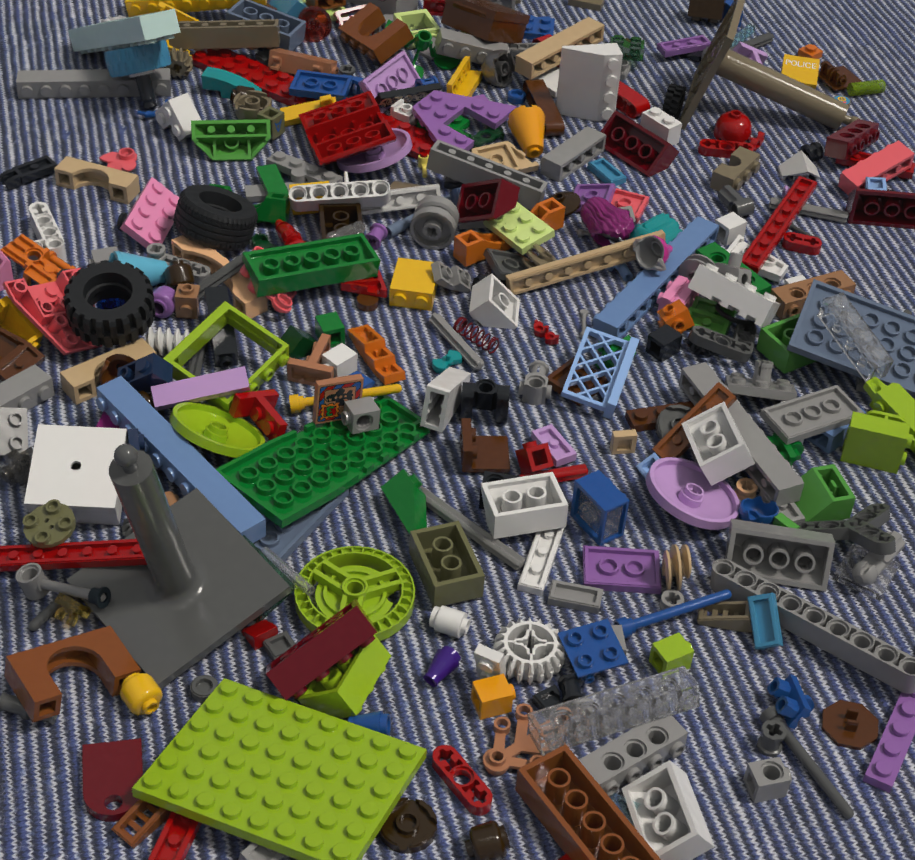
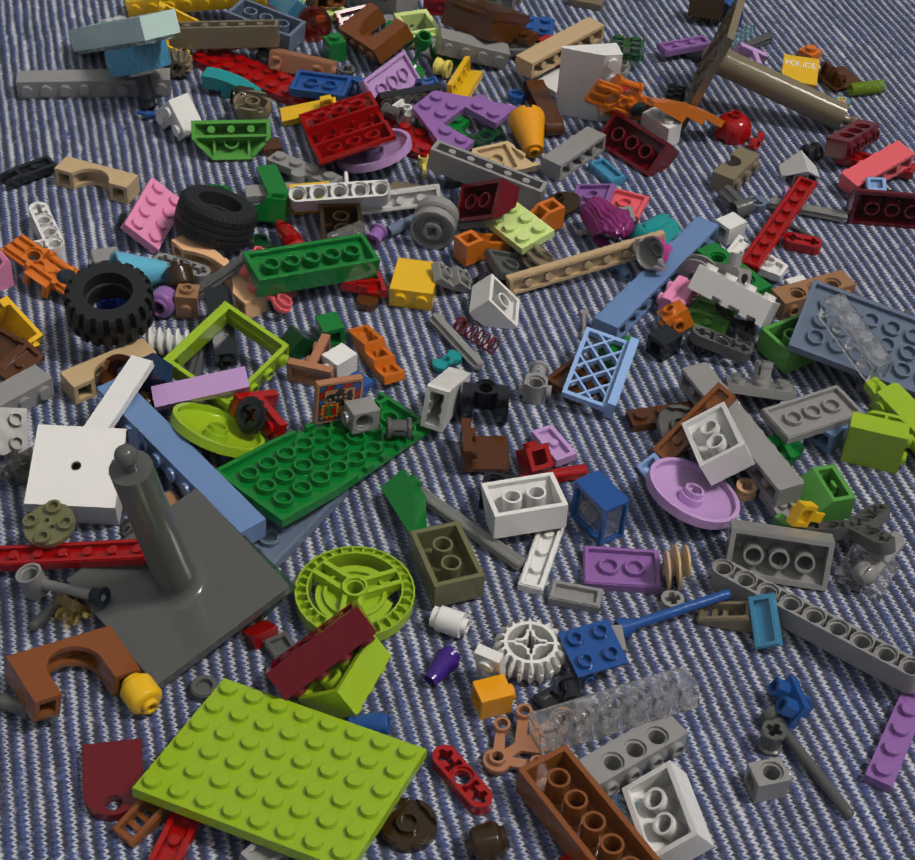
(46, 310): coral wedge -> none
(121, 160): coral plate -> none
(121, 393): none -> white tile
(156, 251): light grey bush -> none
(243, 415): none -> black gear
(272, 146): none -> reddish brown tile
(276, 118): olive brick -> none
(289, 572): clear piece -> none
(299, 403): yellow piece -> none
(334, 47): none -> green brick
(392, 112): none -> dark grey bush
(399, 428): none -> dark grey bush
(442, 67): none -> light yellow wheel
(498, 68): flat silver cylinder -> none
(527, 37): none -> reddish brown plate
(543, 332): red piece -> none
(609, 97): none -> orange piece
(623, 441): tan plate -> none
(671, 653): lime brick -> none
(681, 110): none -> orange slope
(721, 148): red beam -> none
(757, 510): blue hair -> none
(759, 202): none -> sand blue tile
(803, 513): none -> yellow plate
(849, 725): reddish brown piece -> none

